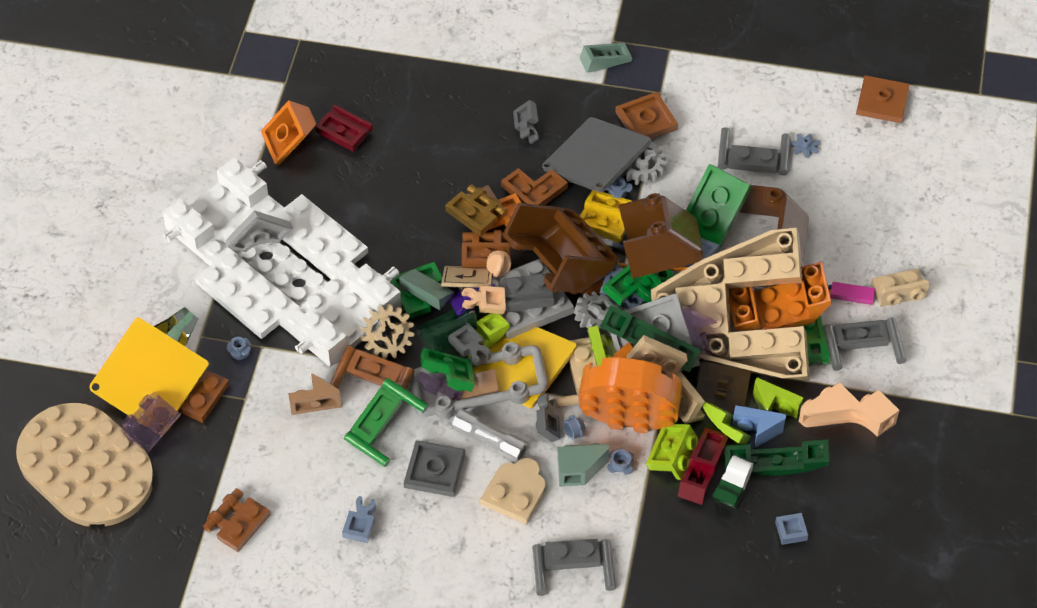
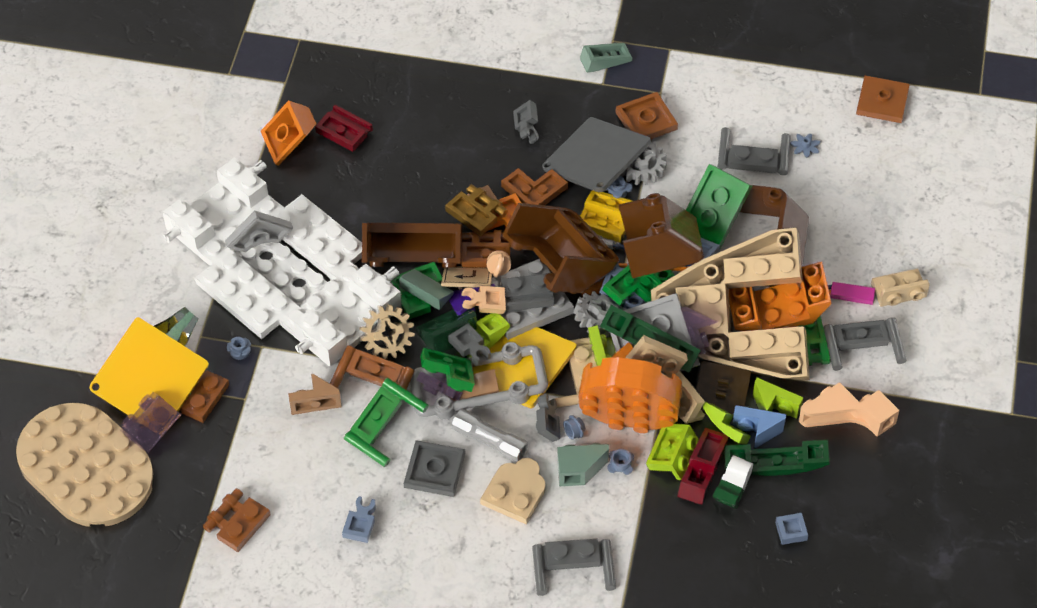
(412, 243): none -> reddish brown windscreen

